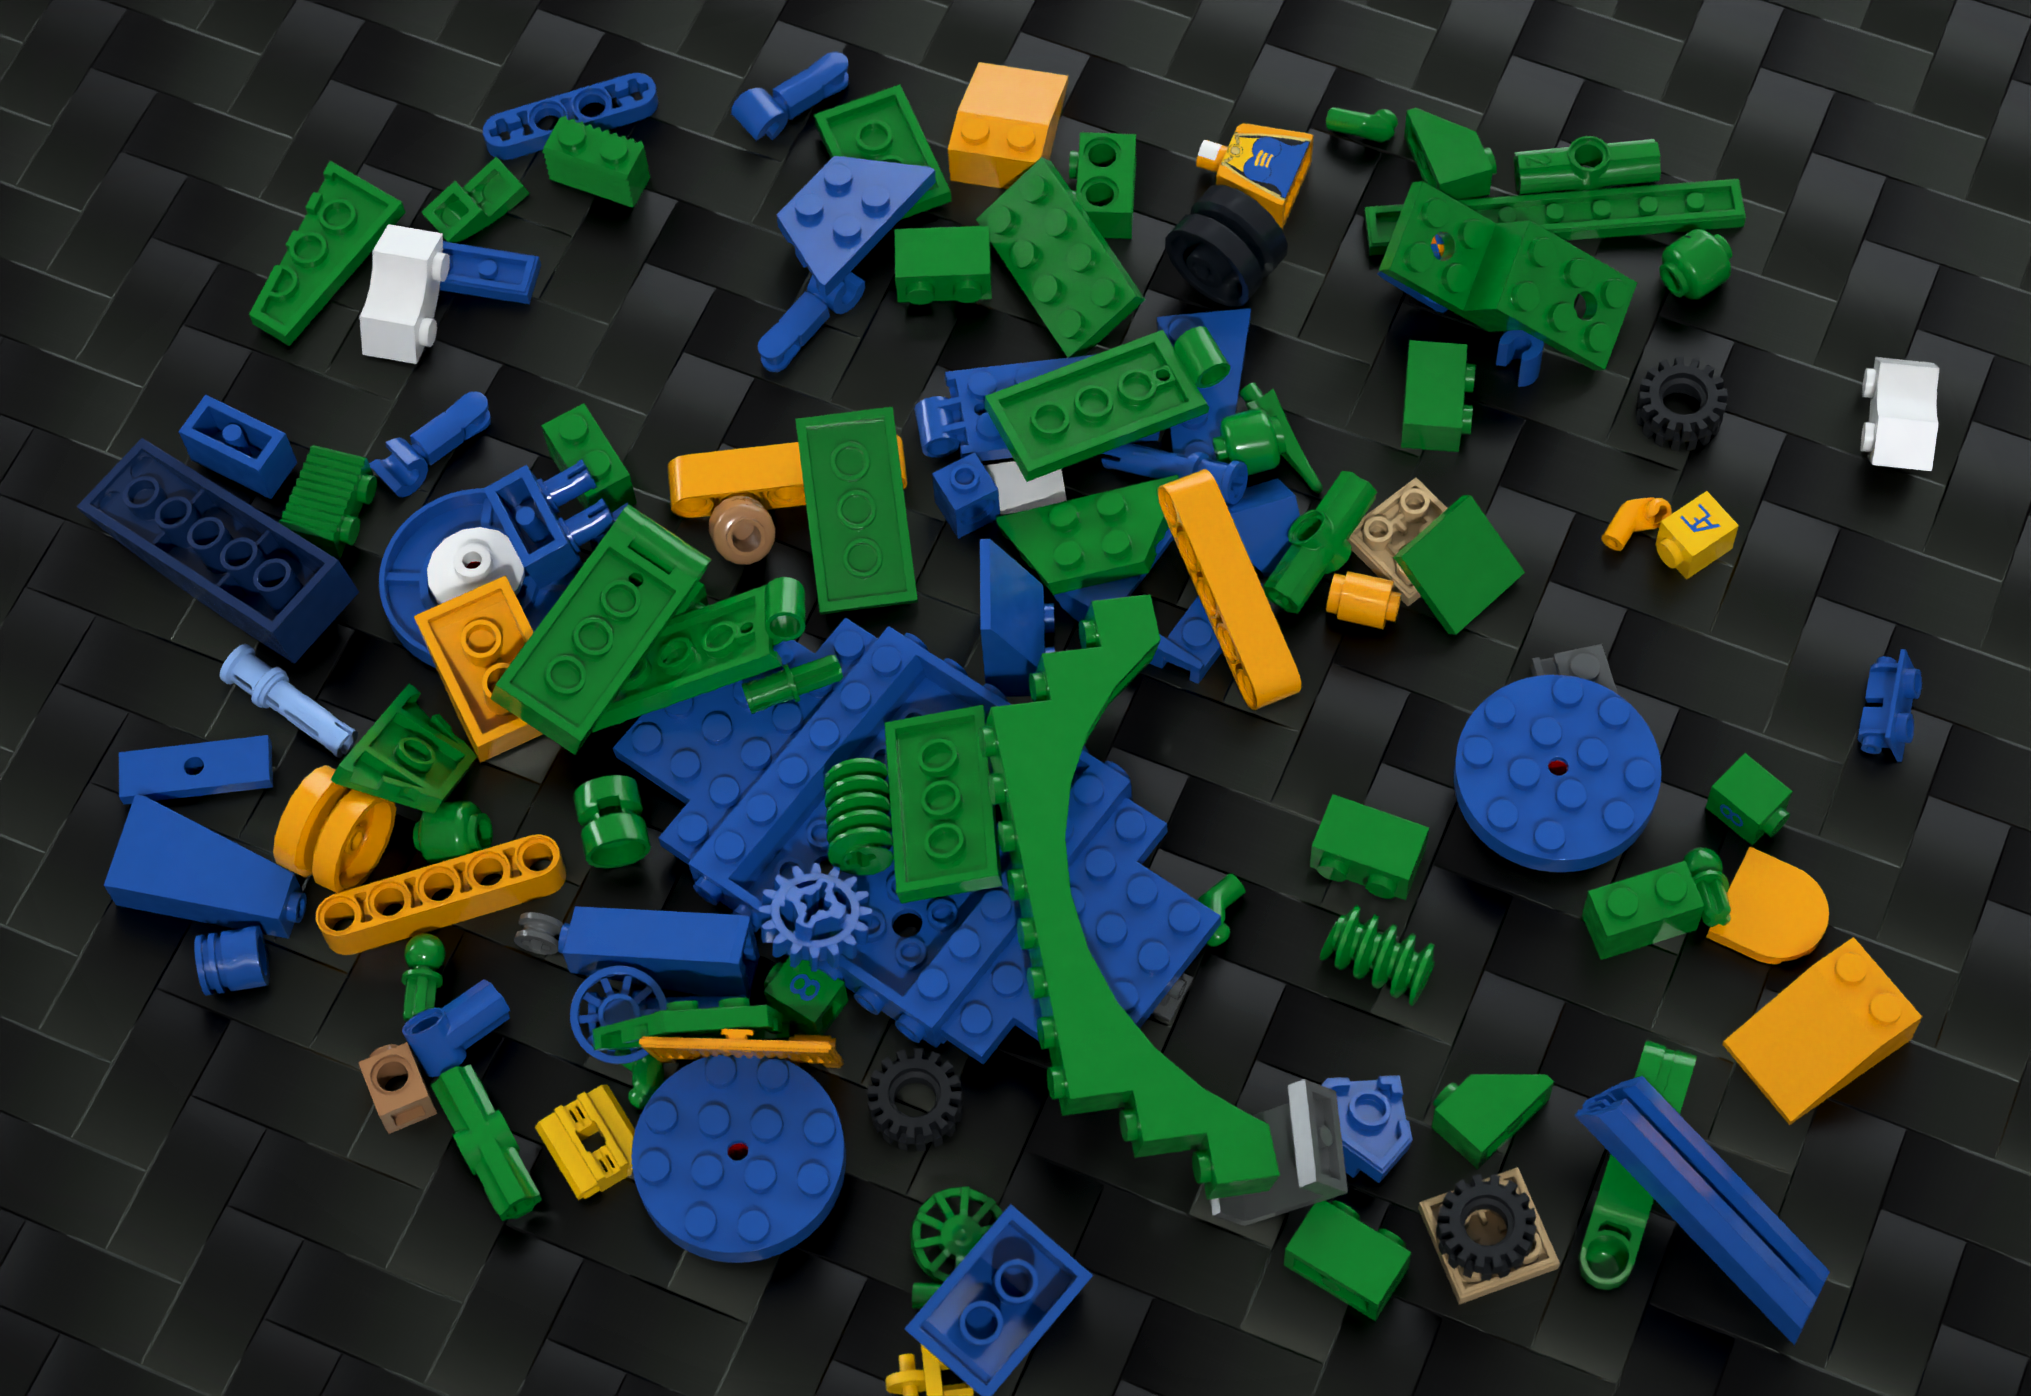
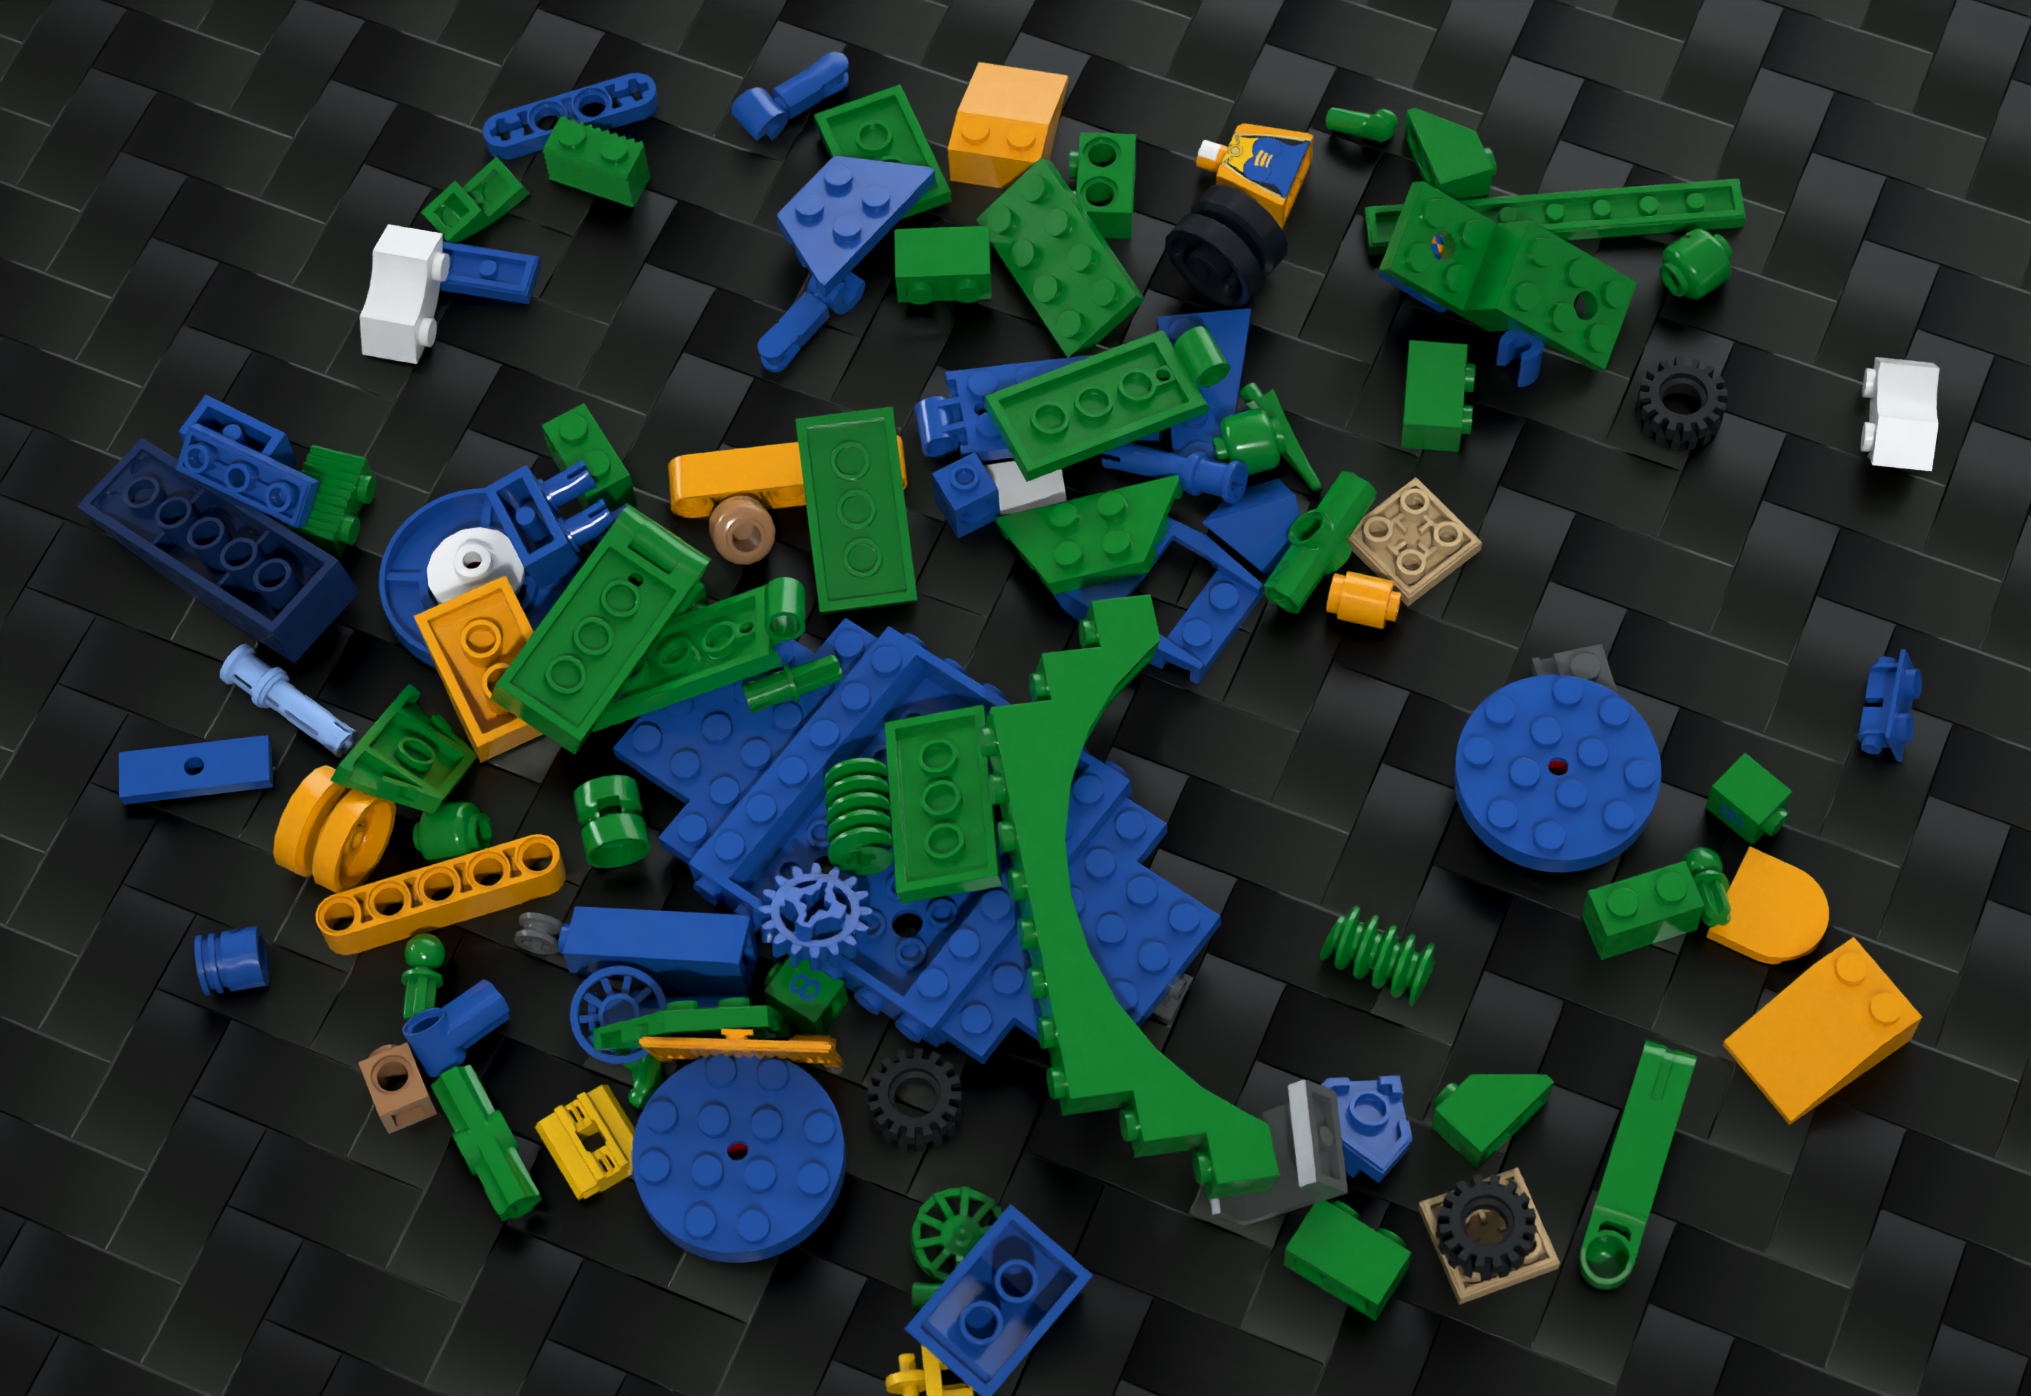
(197, 875): blue slope -> none
(266, 485): none -> blue tile
(325, 251): green wing -> none
(409, 463): blue piece -> none
(1011, 621): blue slope -> none
(1218, 899): green arm -> none
(1229, 589): light orange beam -> none
(1368, 848): green brick -> none
(1459, 564): green tile -> none
(1564, 170): green piece -> none
(1634, 517): light orange arm -> none
(1696, 535): yellow brick -> none
(1708, 1201): blue piece -> none

